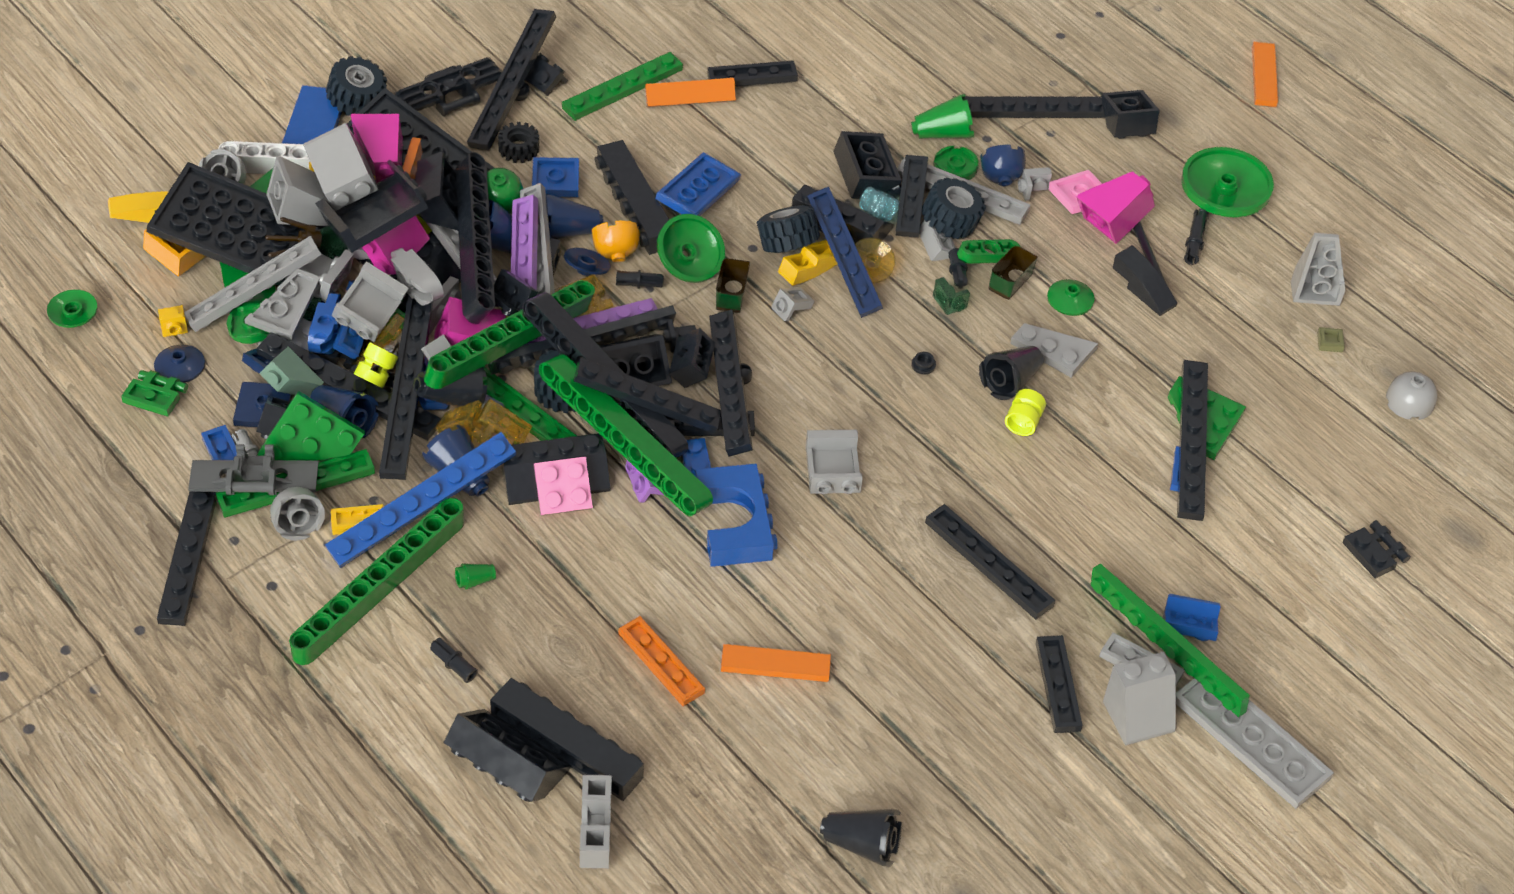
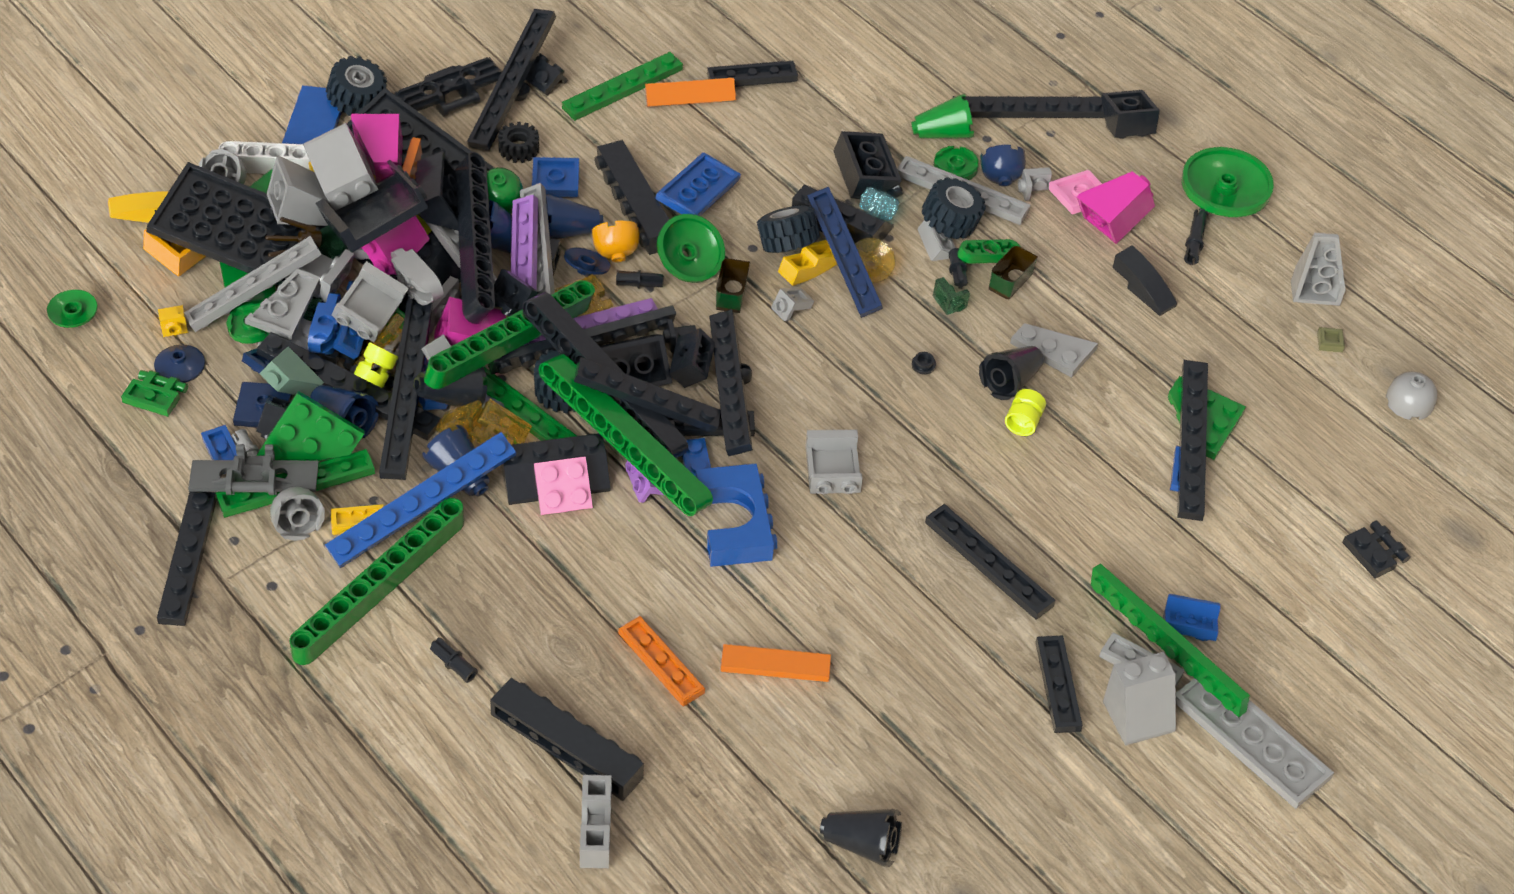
(474, 574): green cone -> none
(505, 754): black slope -> none
(912, 196): black plate -> none
(1070, 297): green dish -> none
(1146, 248): black bar -> none
(1264, 74): orange tile -> none

